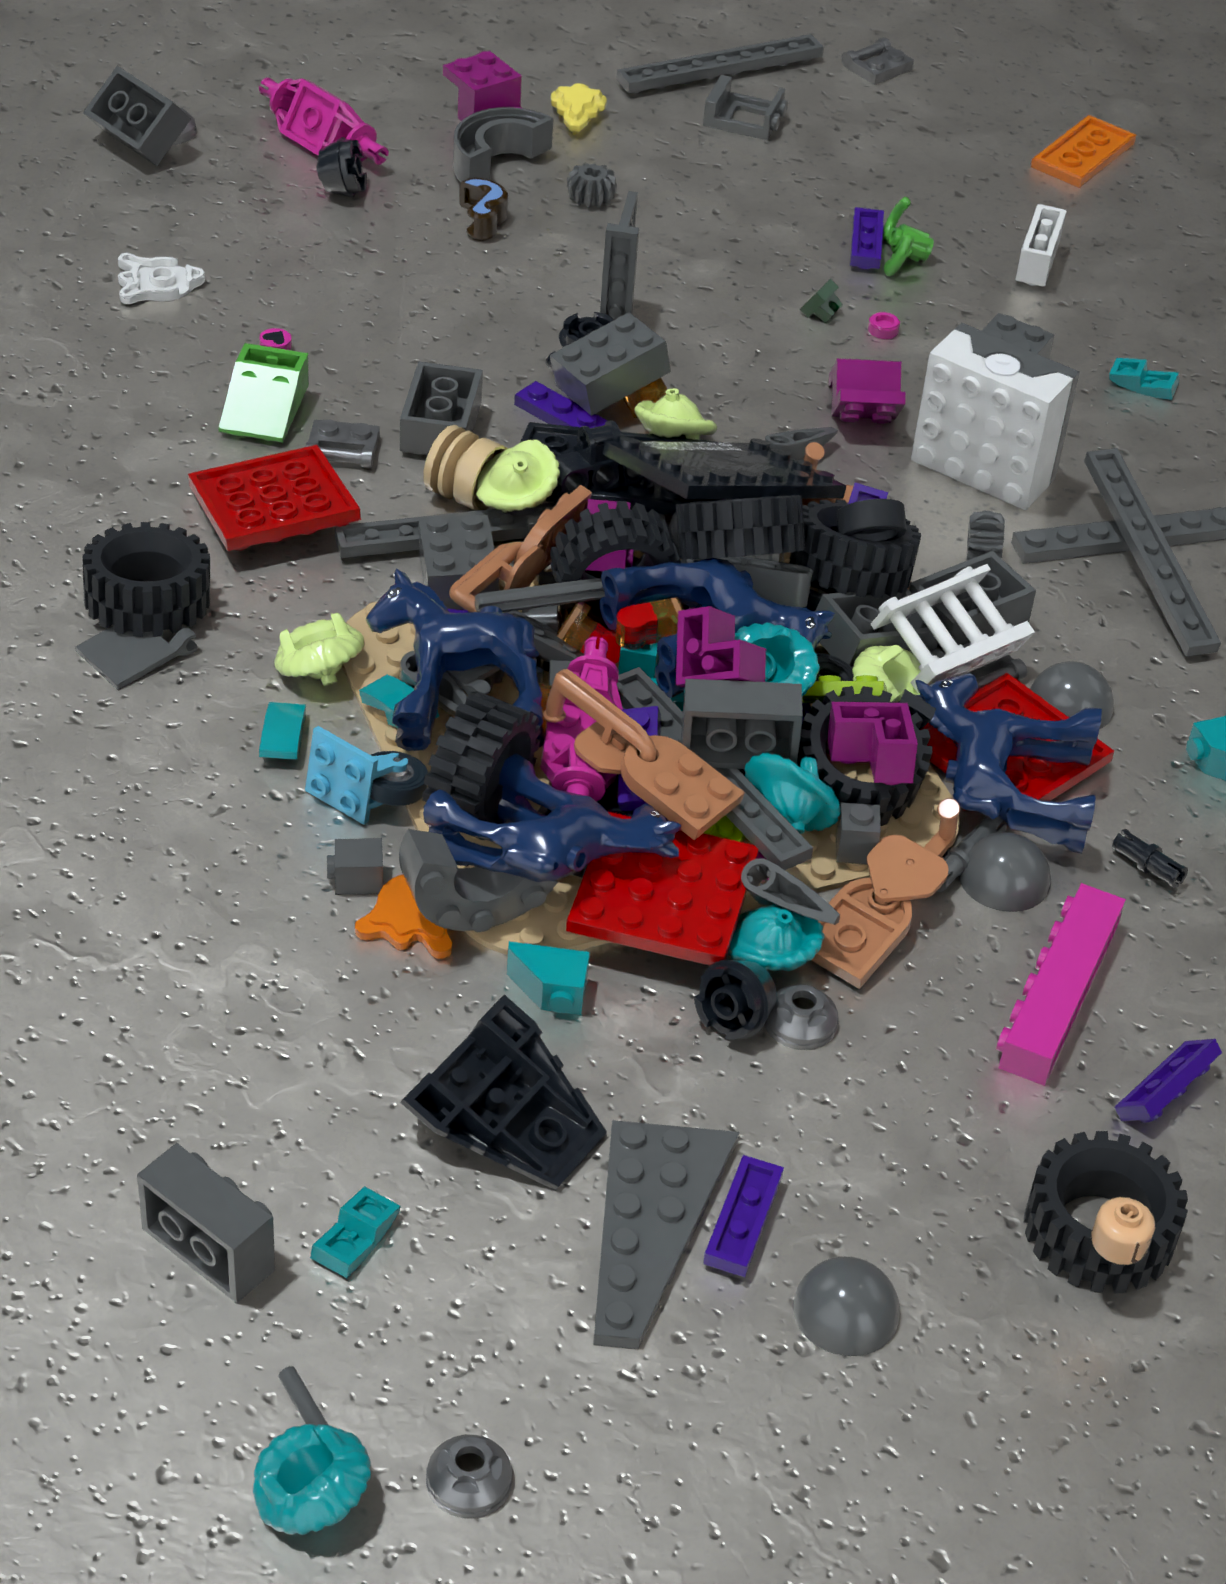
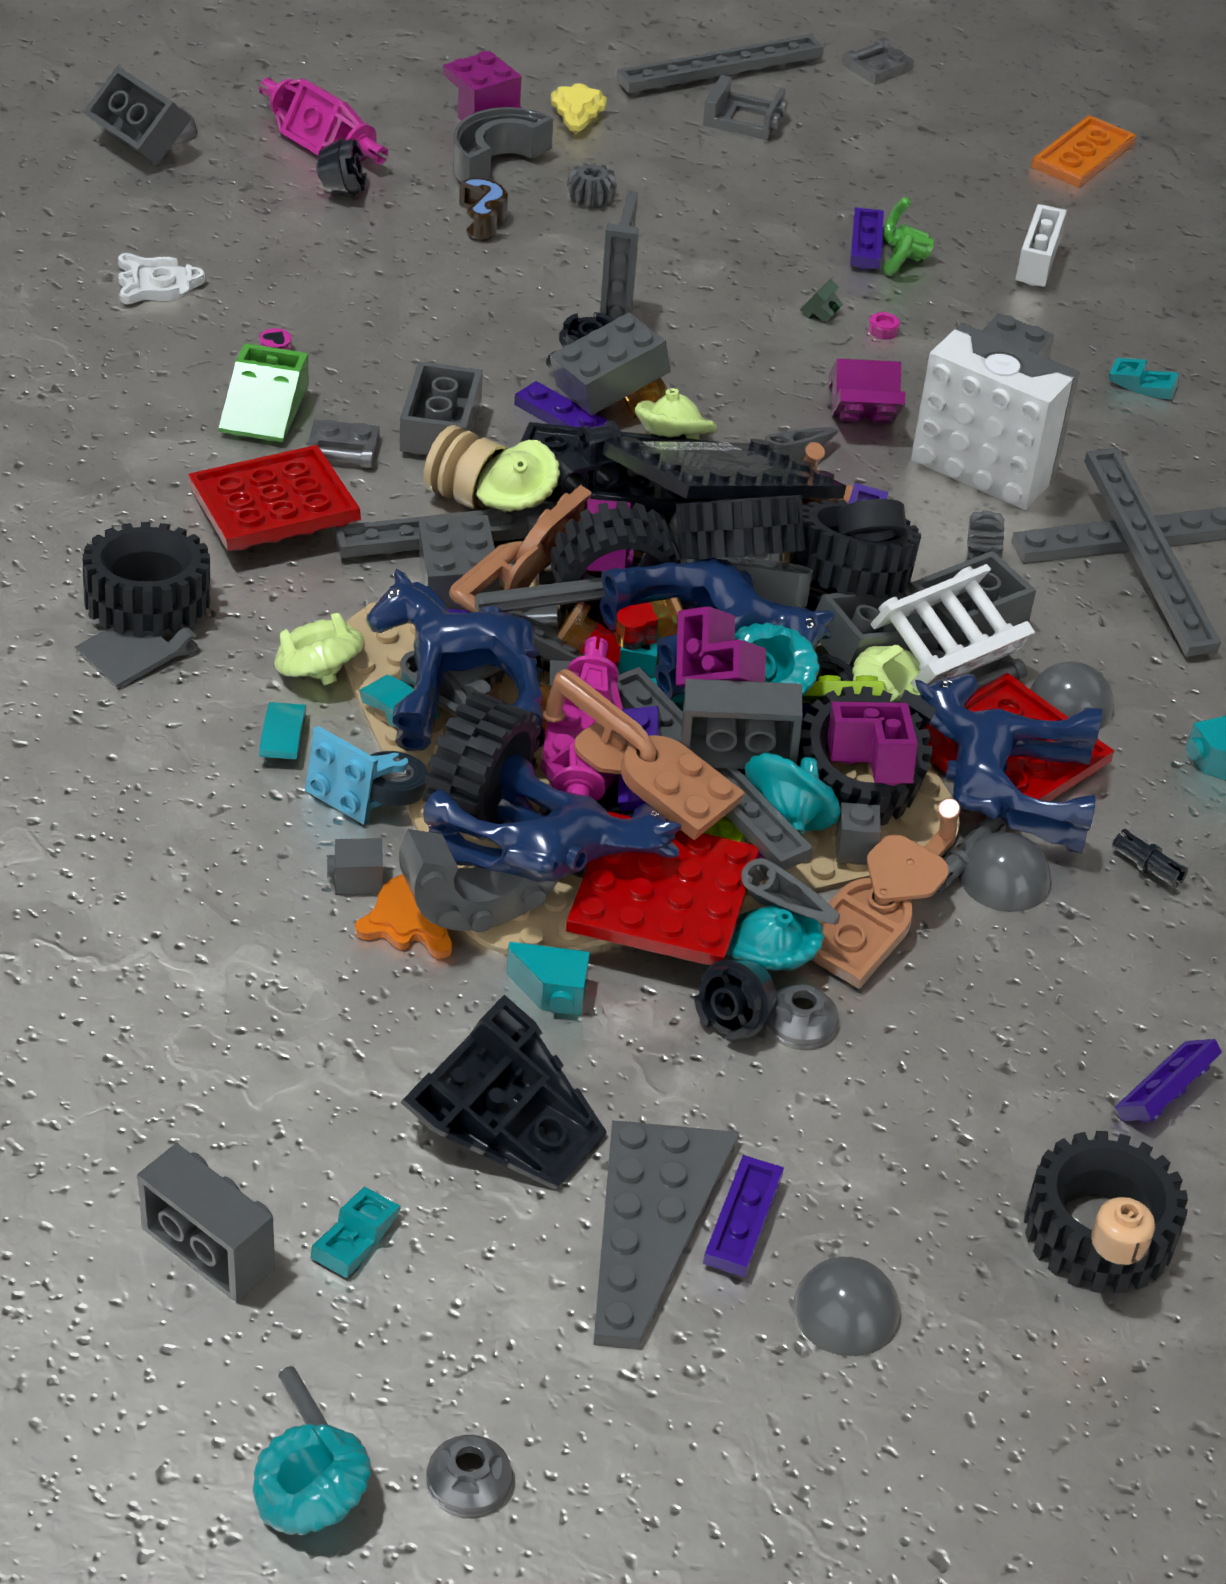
(1061, 984): dark pink brick -> none

